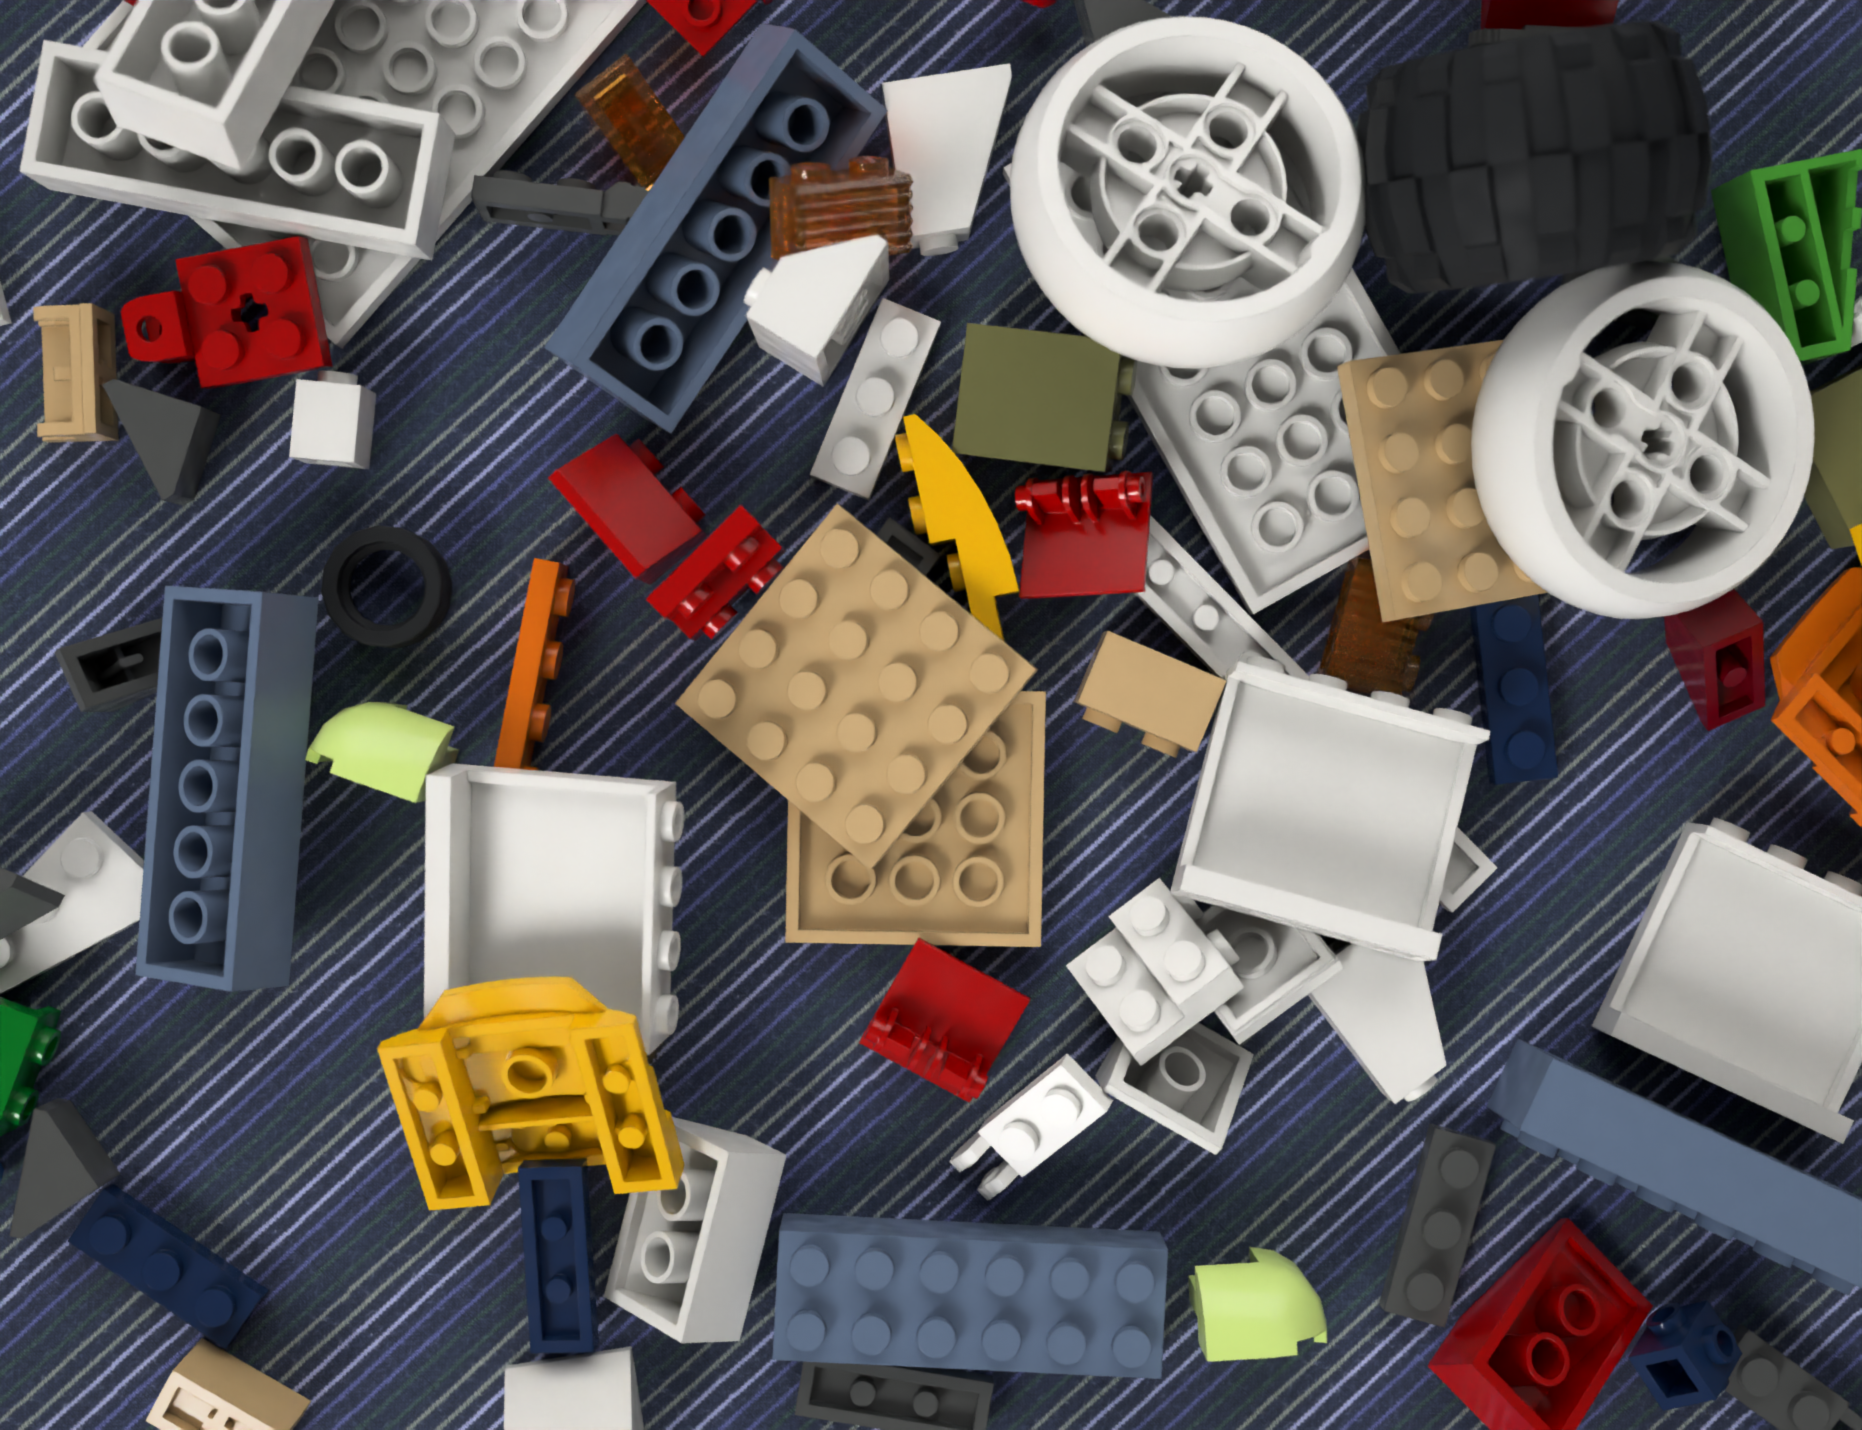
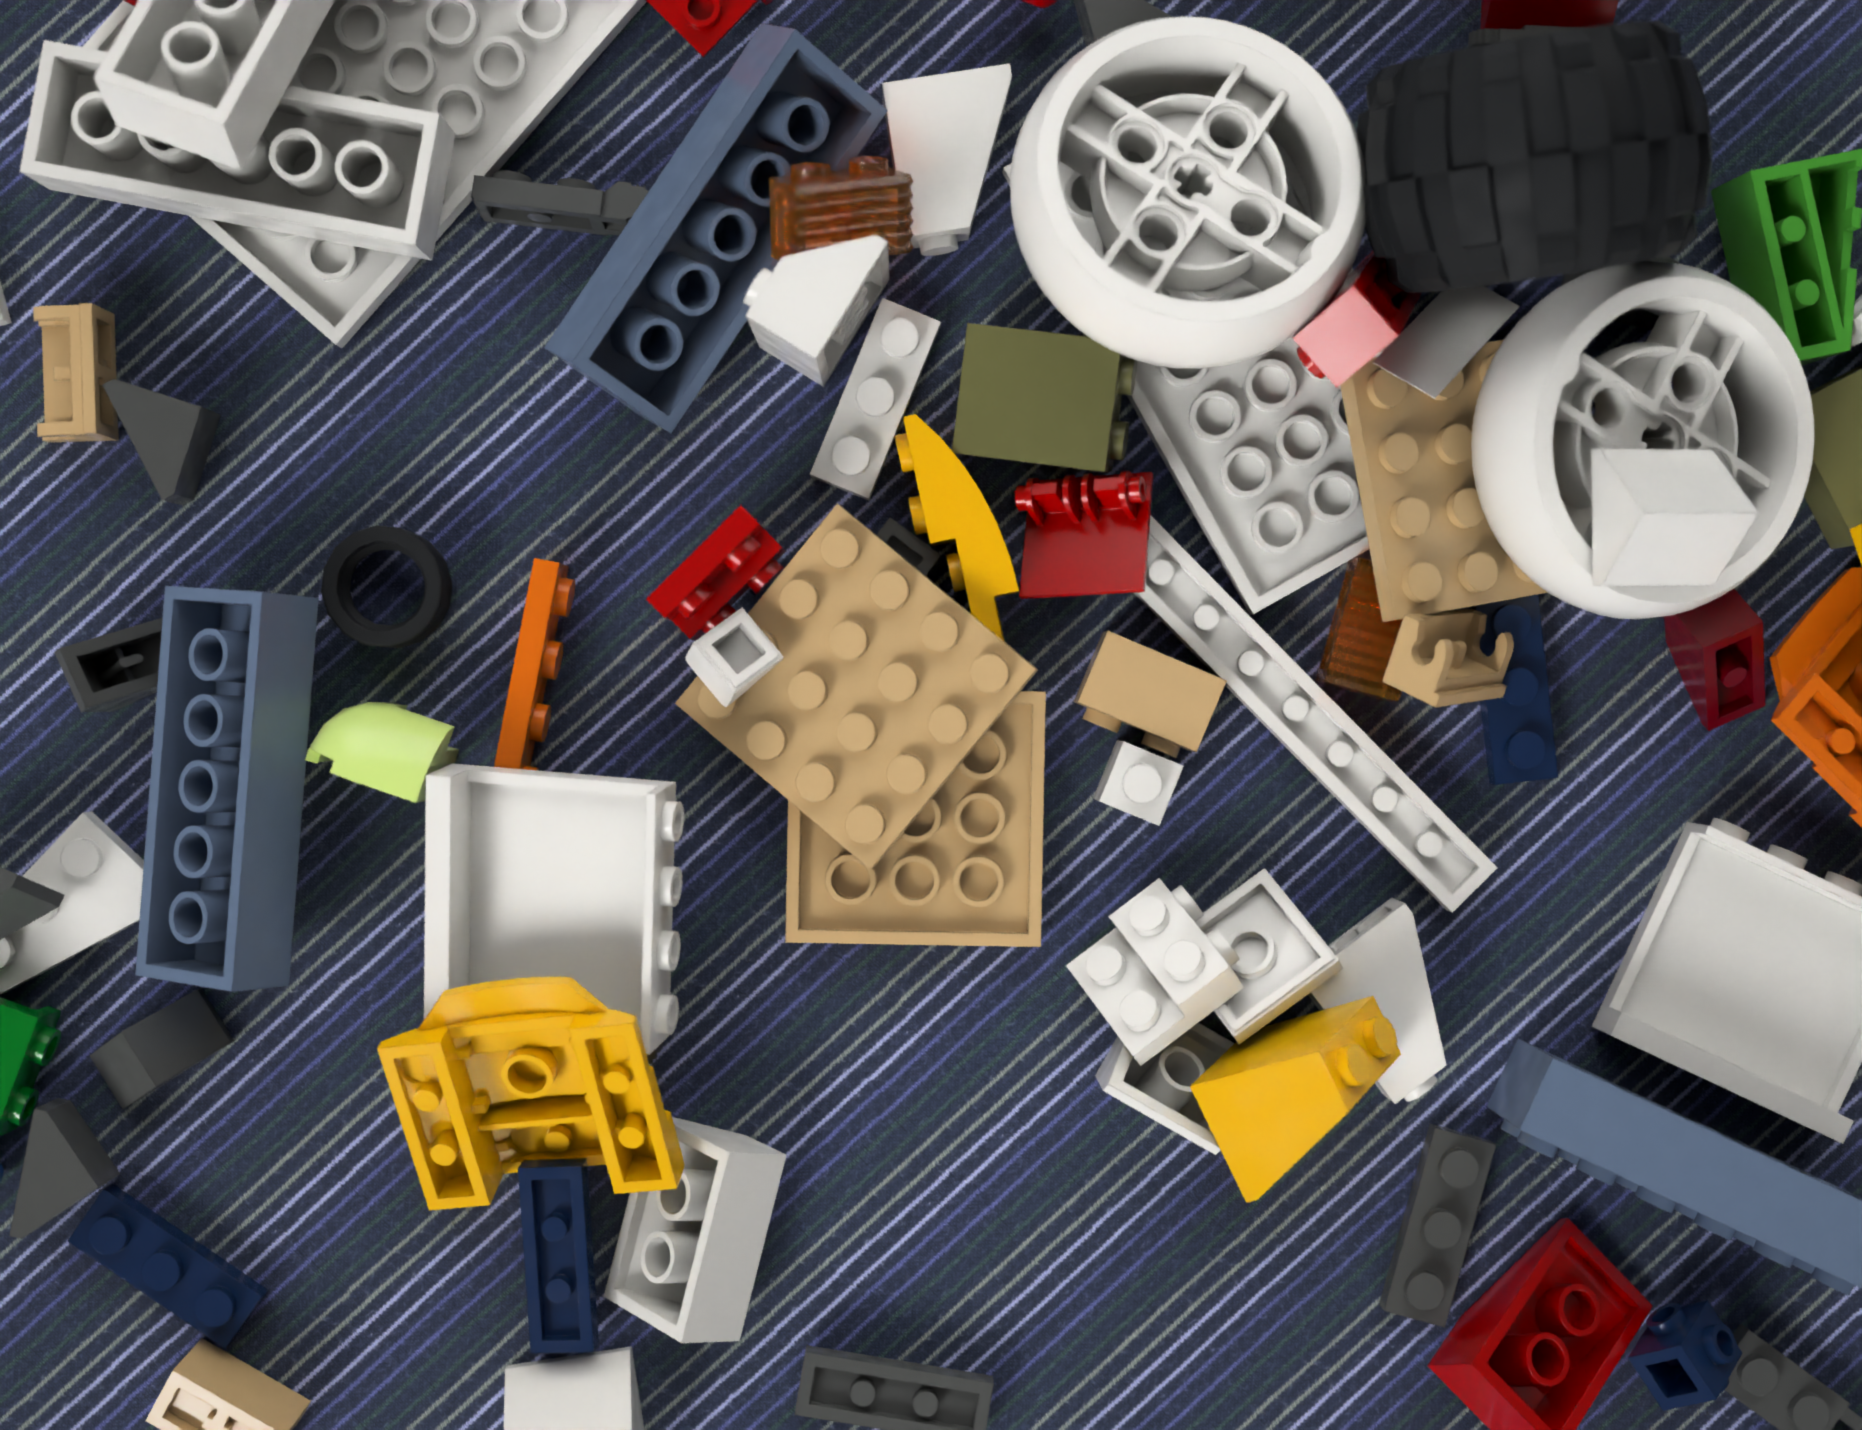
(161, 1047): none -> dark grey slope
(206, 316): red plate -> none
(333, 421): white brick -> none
(630, 507): red slope -> none
(631, 120): clear orange slope -> none
(732, 657): none -> white slope
(944, 1020): red hinge -> none
(970, 1296): sand blue brick -> none
(1034, 1124): white hinge -> none
(1138, 782): none -> white brick
(1255, 1308): yellowish green brick -> none
(1292, 1087): none -> yellow slope
(1327, 809): white panel -> none
(1355, 323): none -> slope
(1442, 660): none -> tan hinge
(1445, 337): none -> white sticker
(1664, 517): none -> white slope

